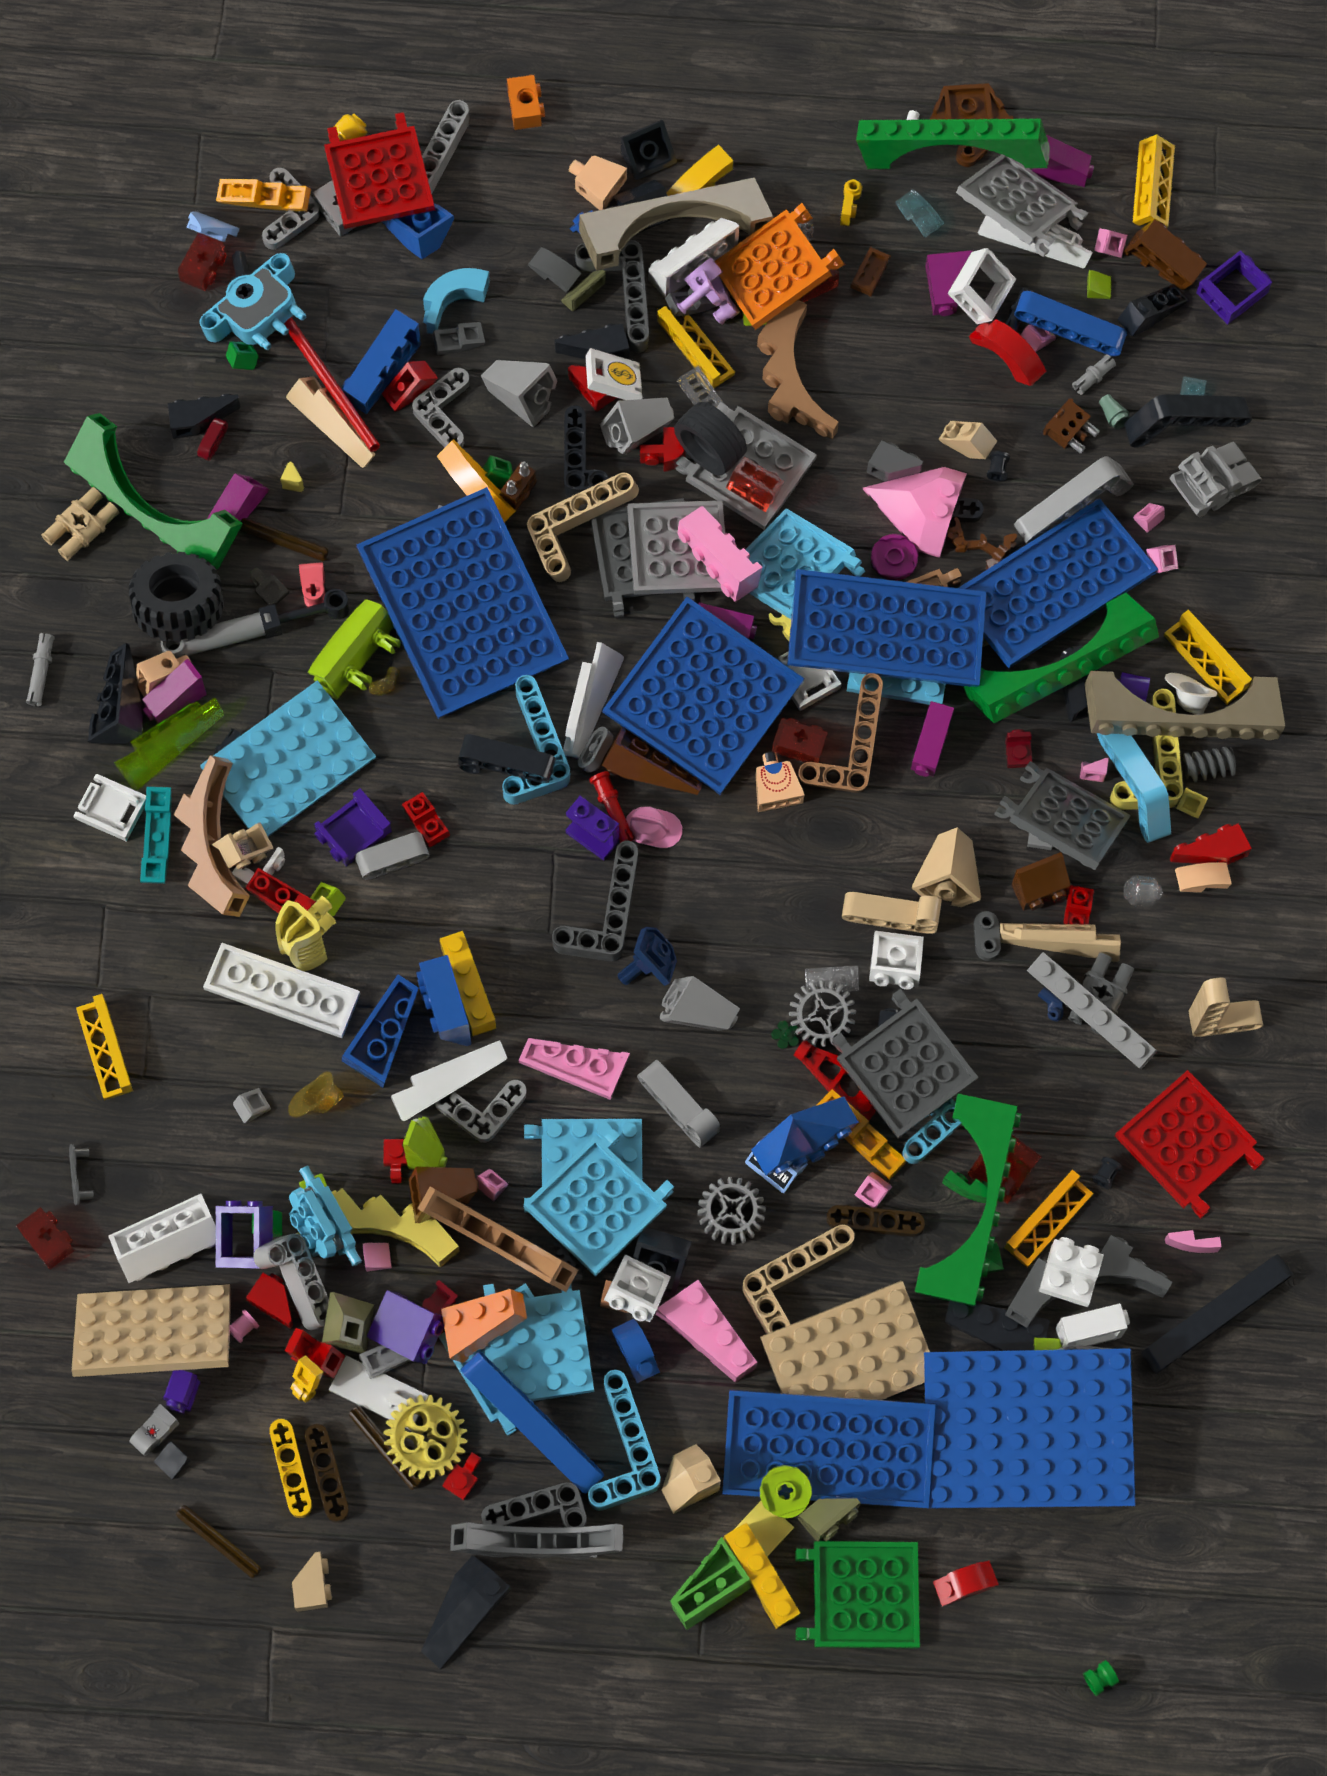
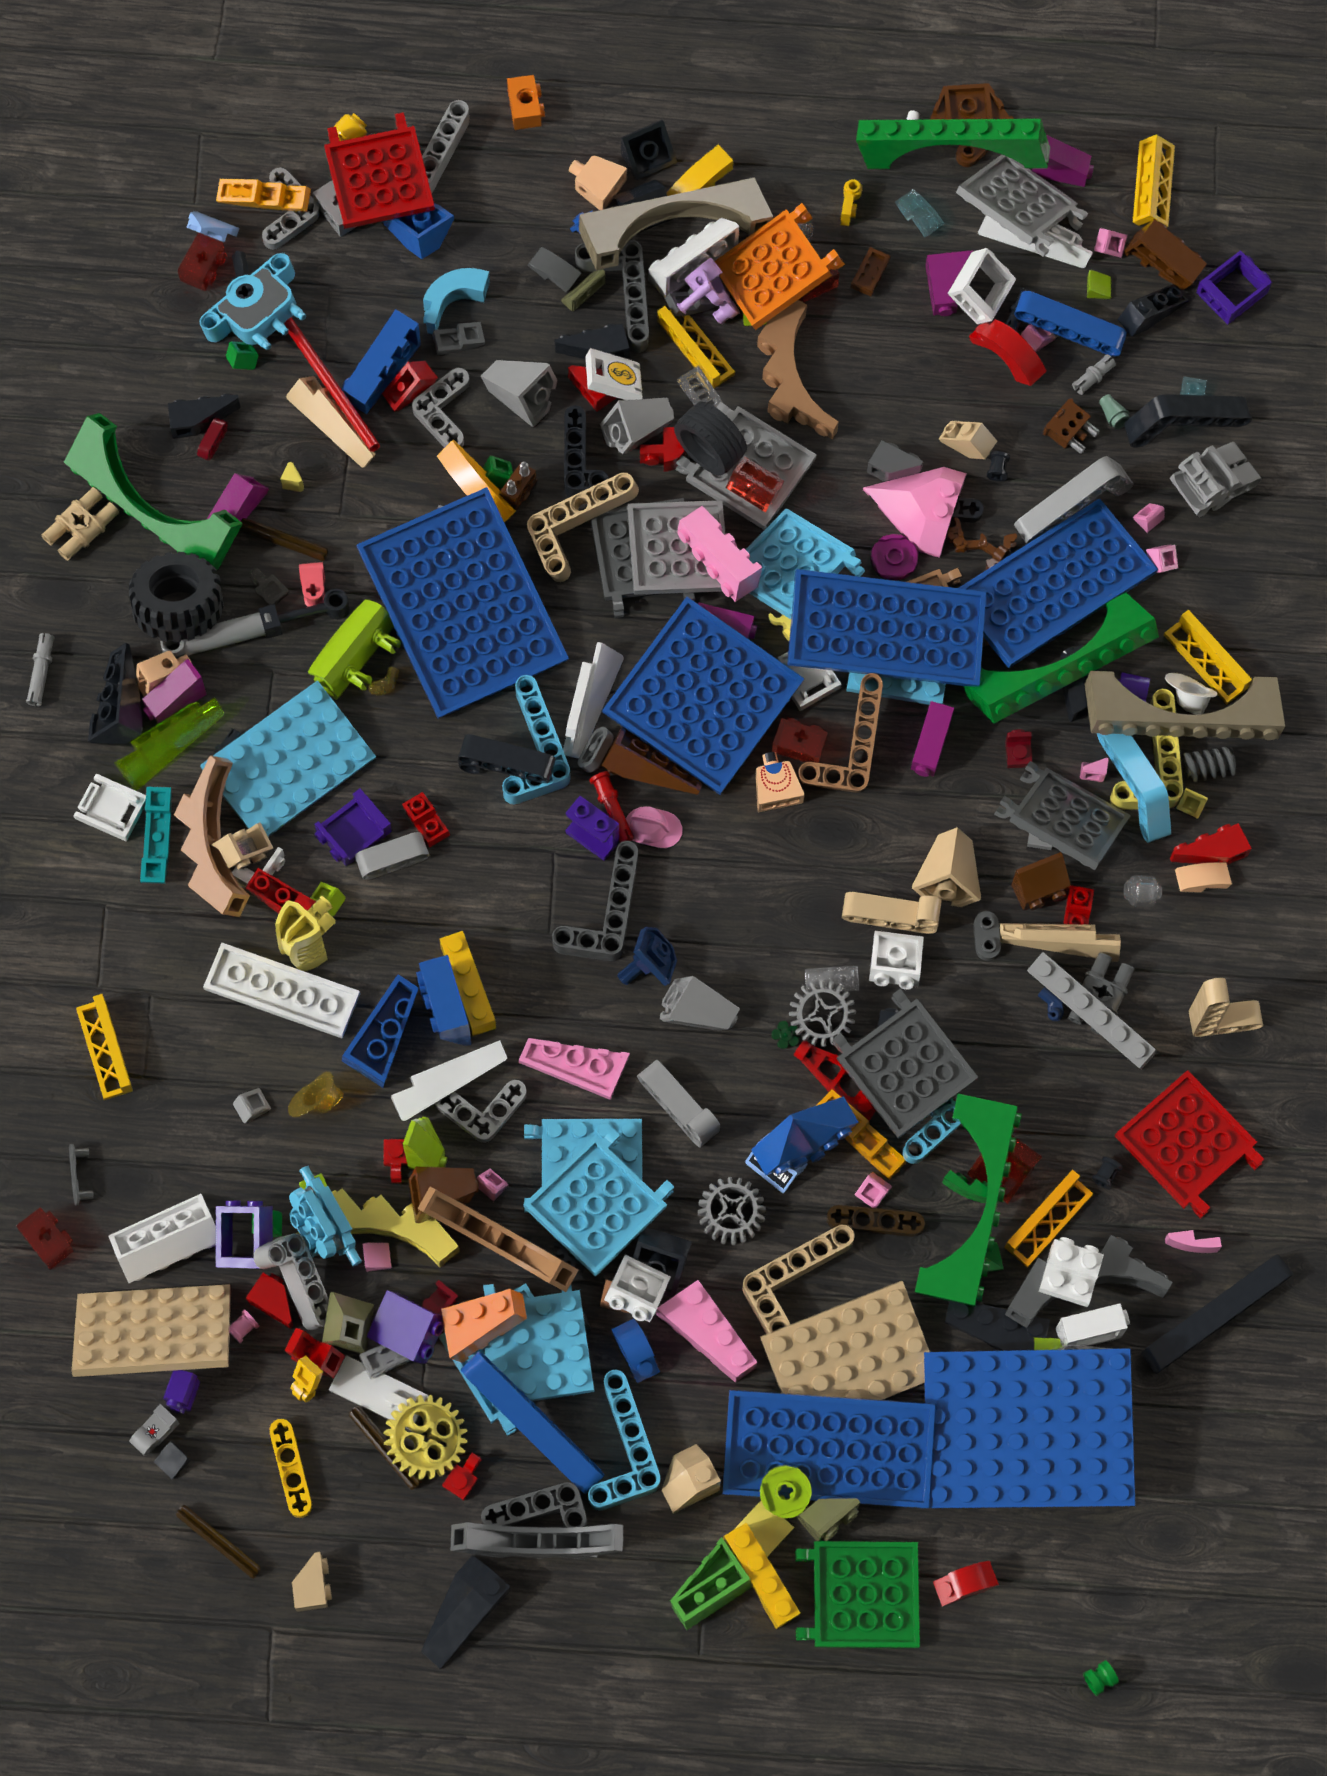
(329, 1472): dark brown beam -> none

